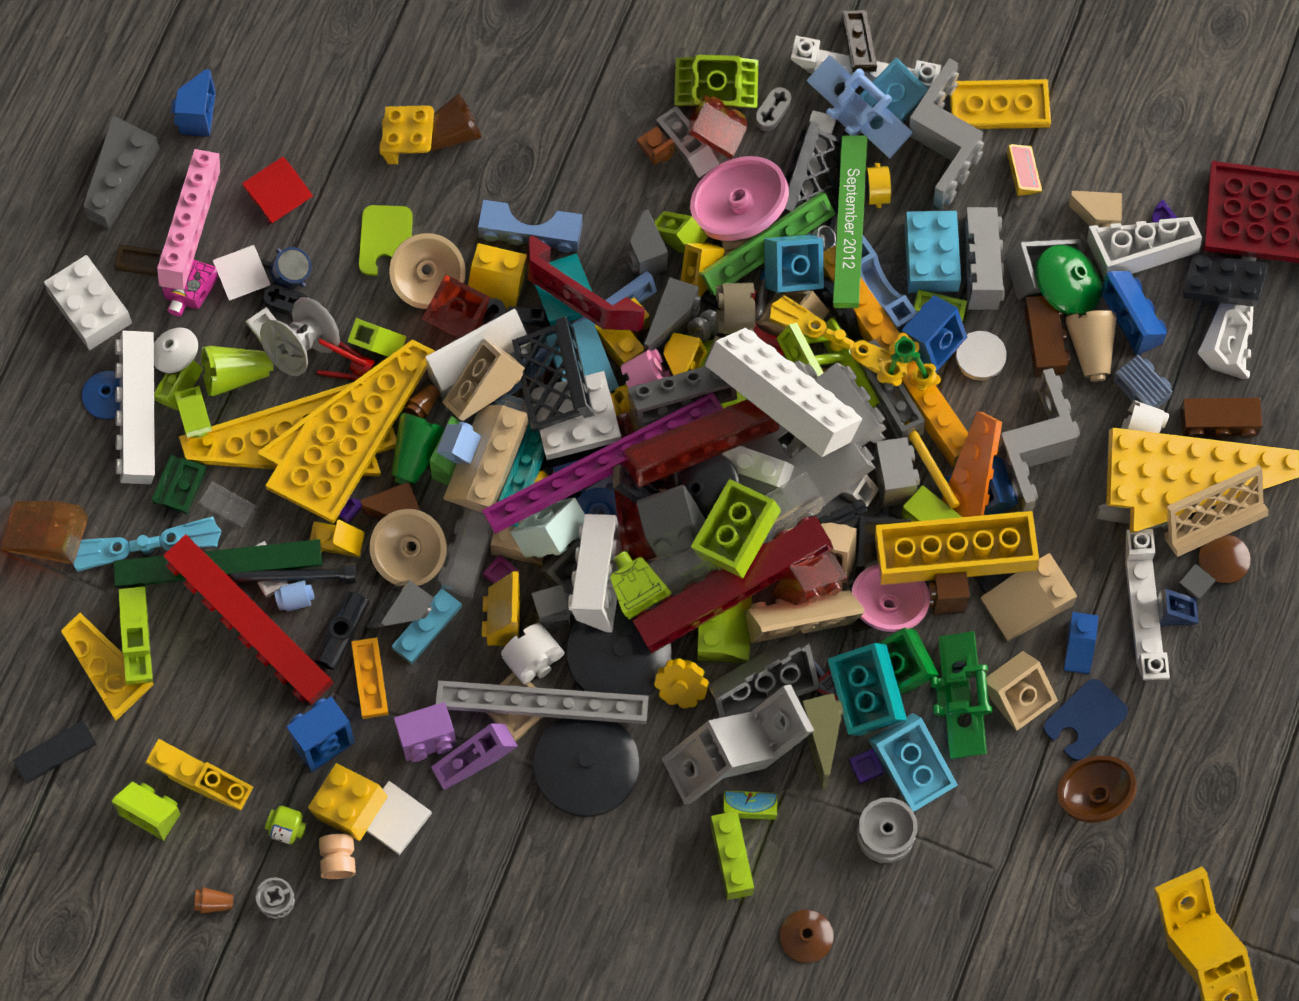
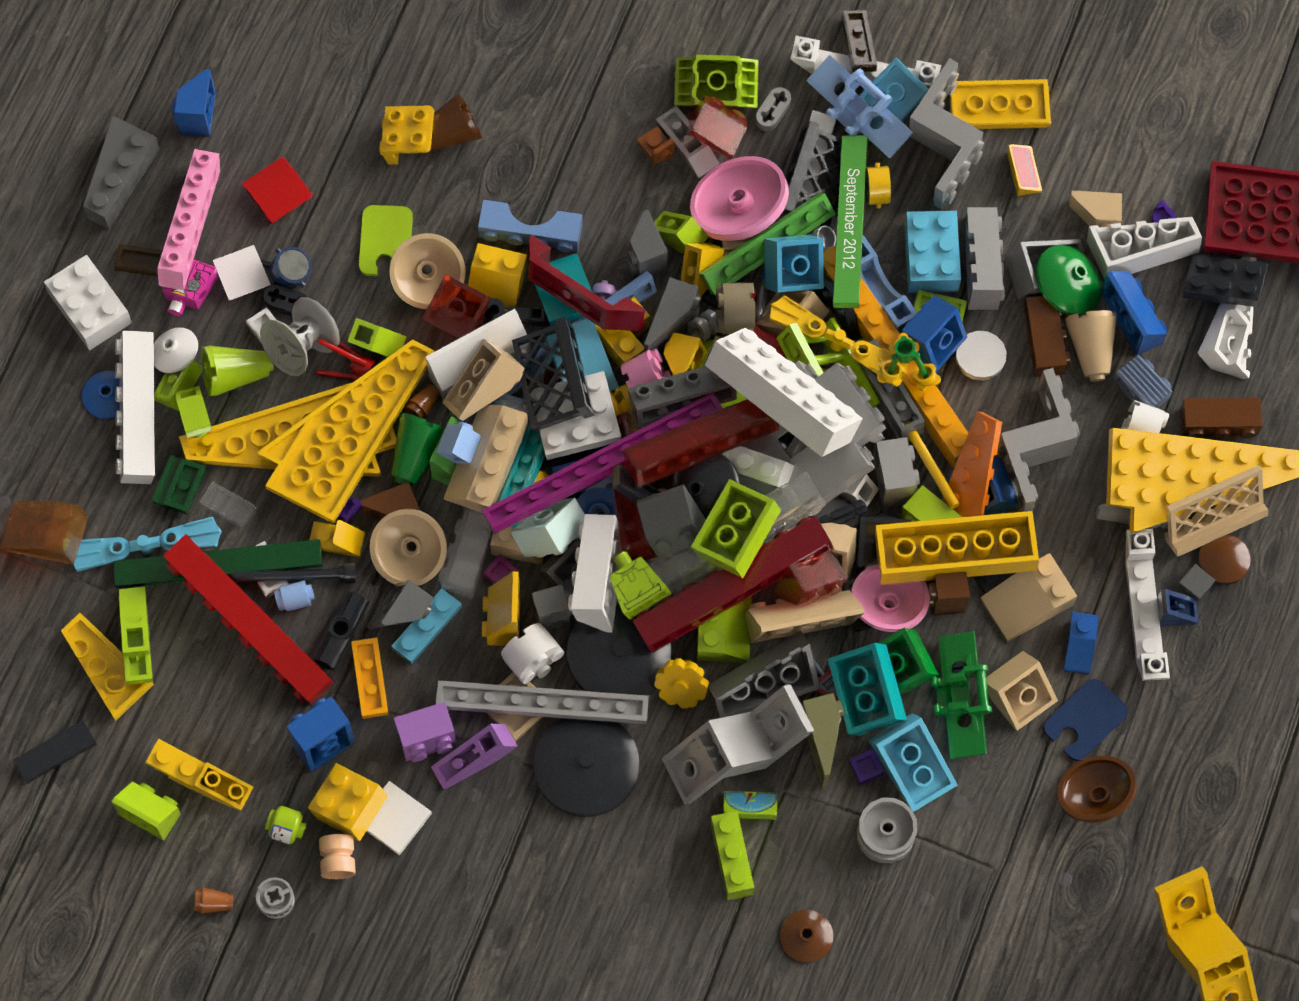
(604, 289): none -> lavender piece

